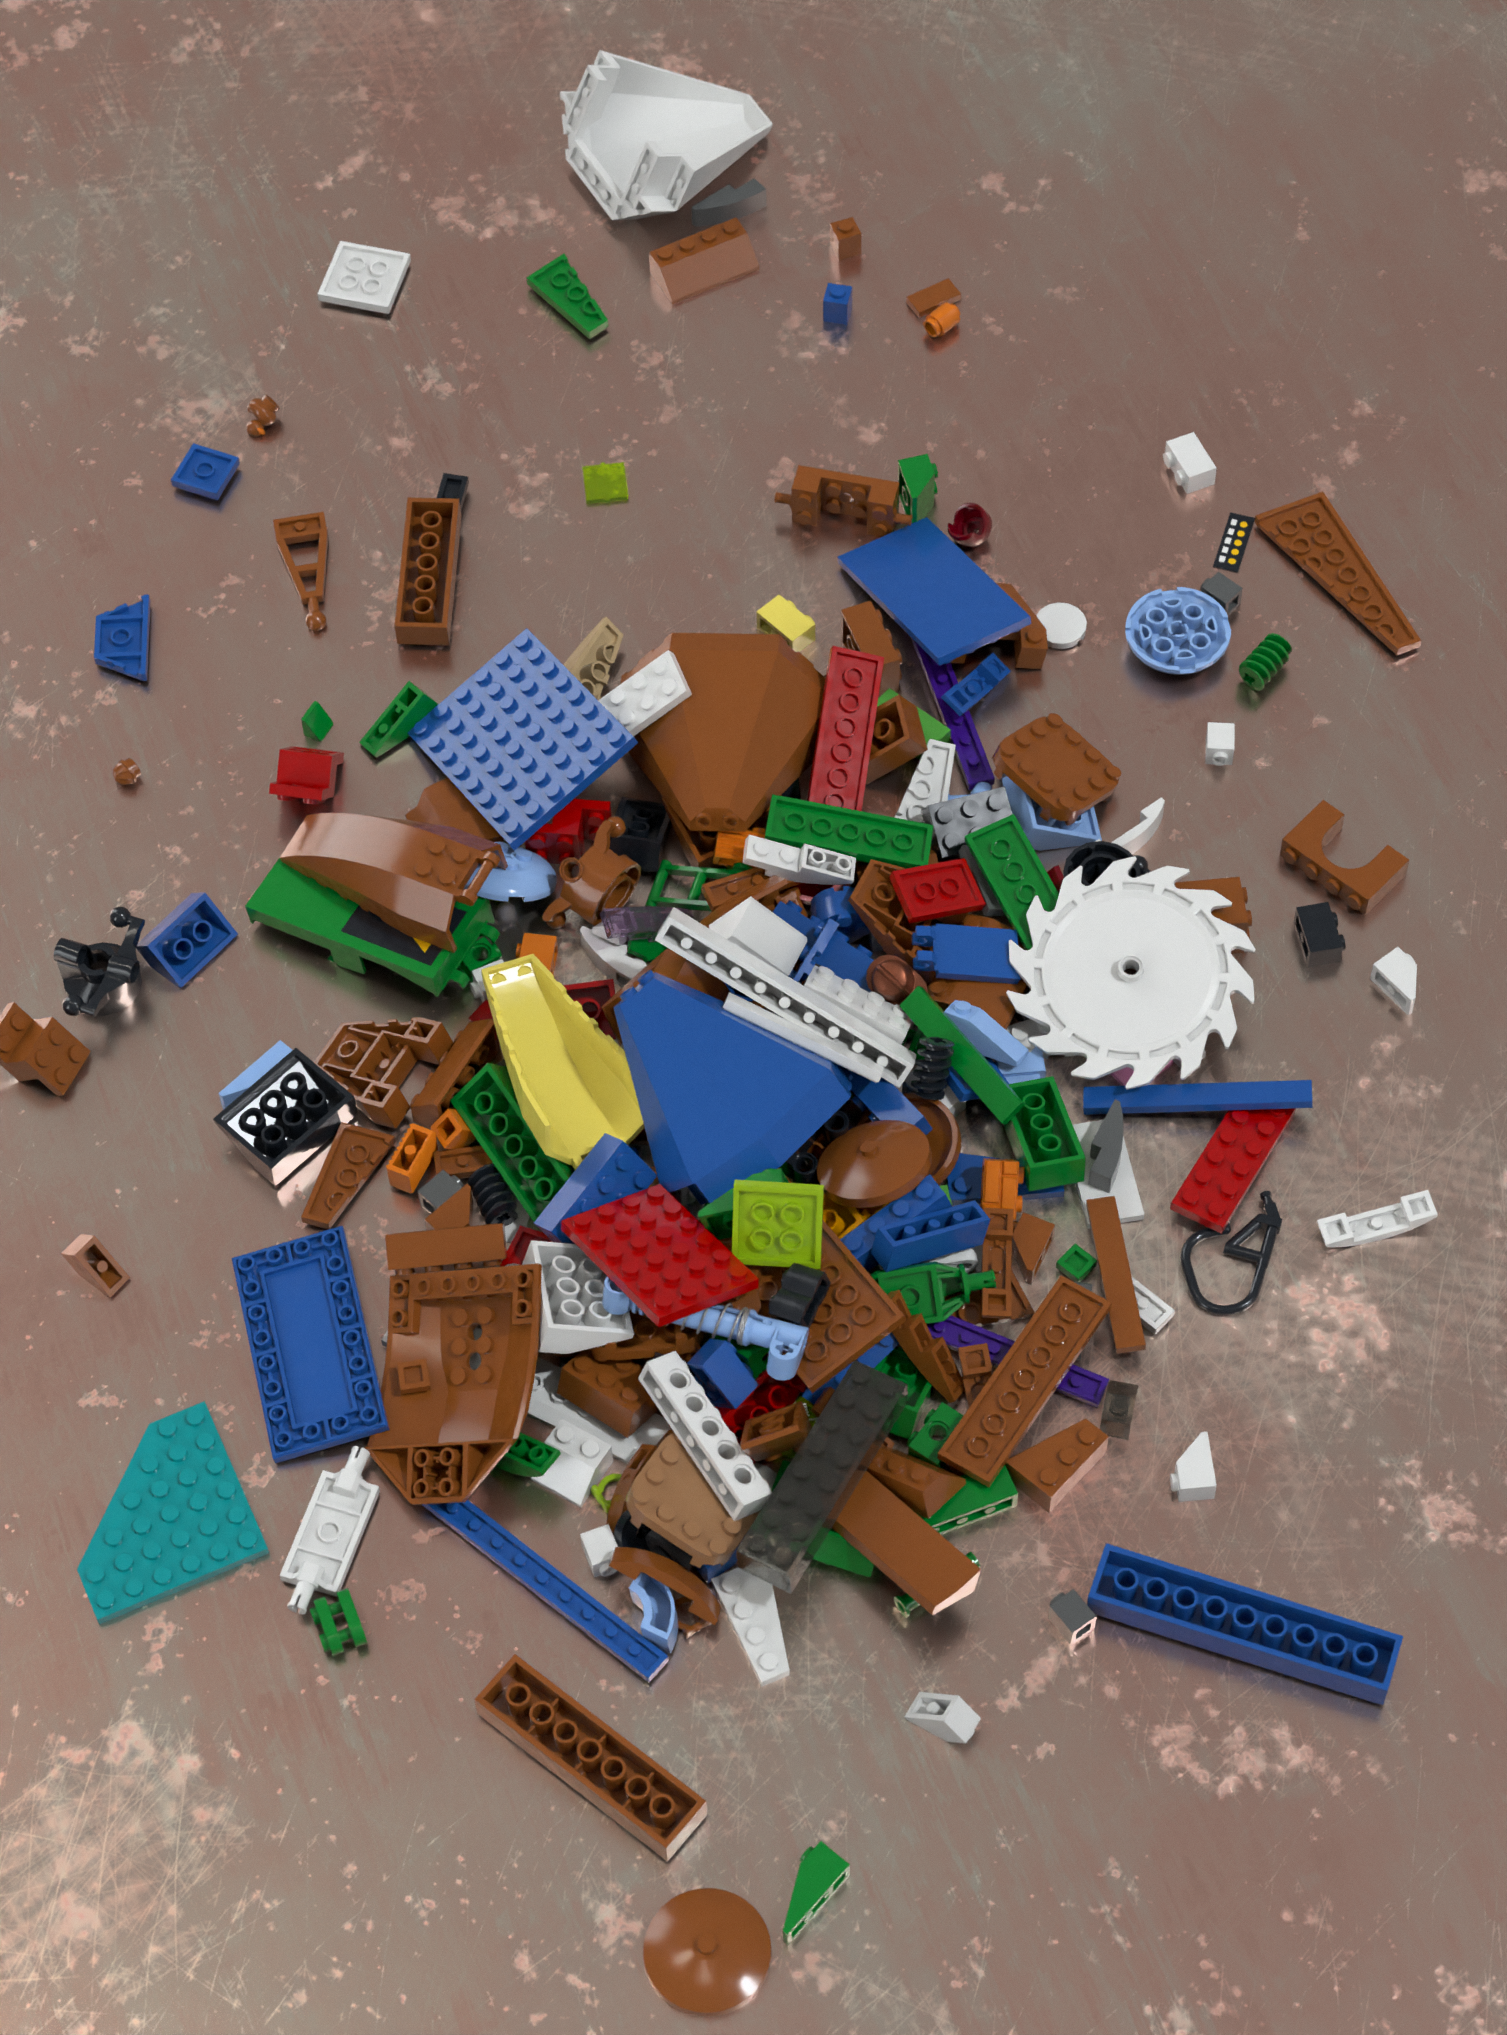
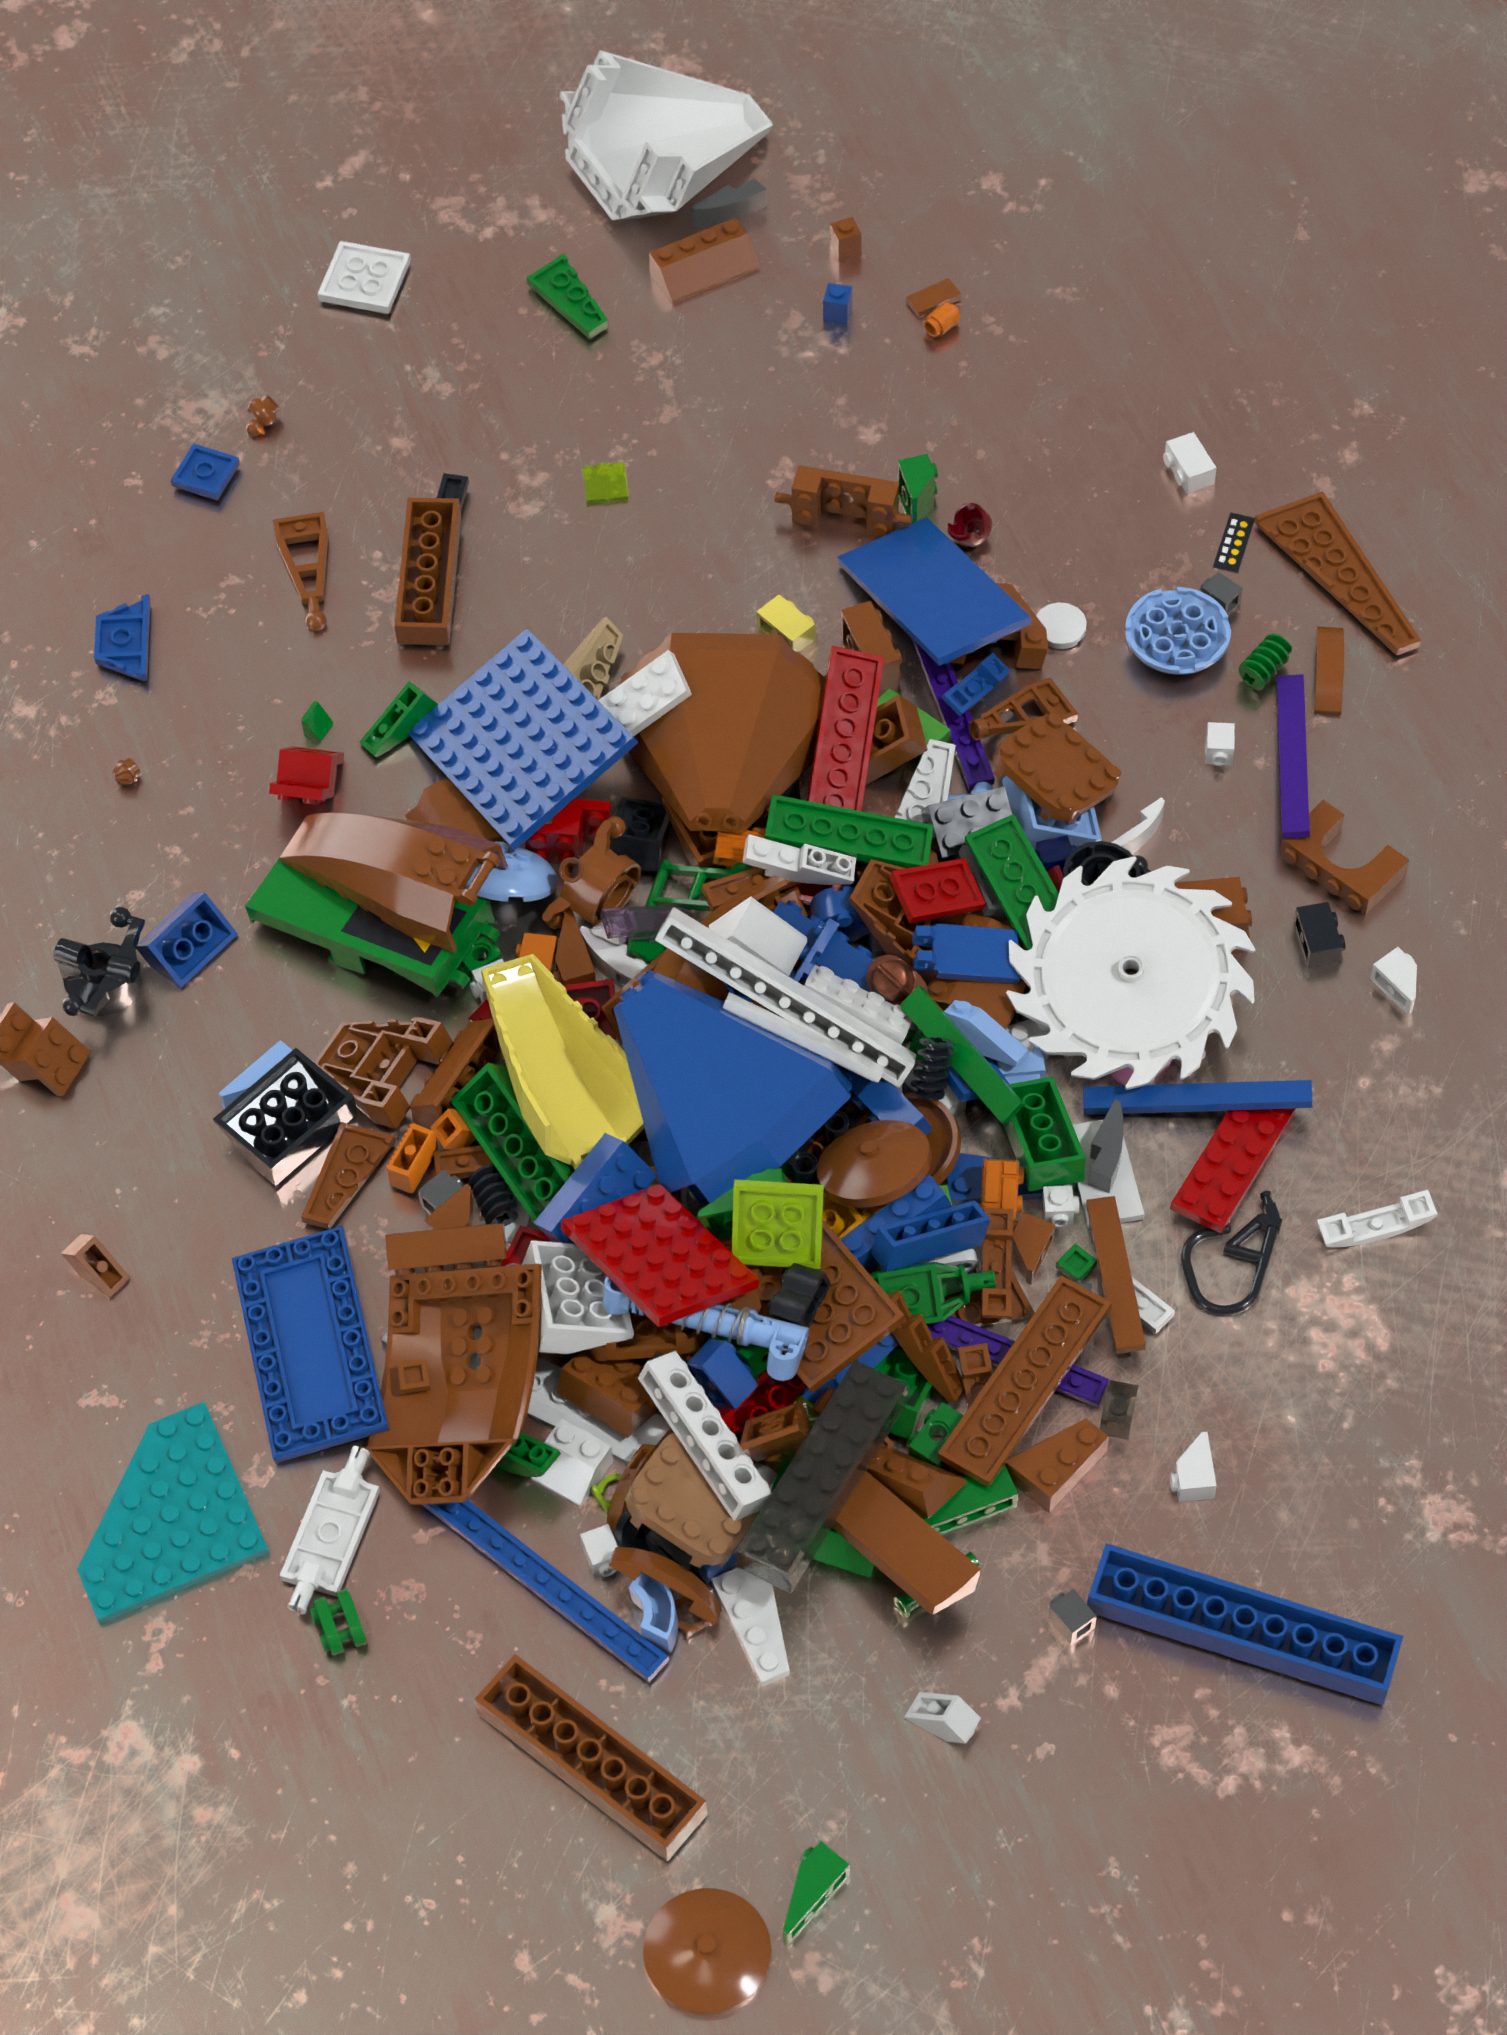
(572, 957): none -> dark orange slope
(1043, 693): none -> dark orange plate
(1054, 851): none -> clear blue brick
(1059, 1206): none -> white brick
(1293, 757): none -> dark purple tile
(1329, 670): none -> dark orange slope

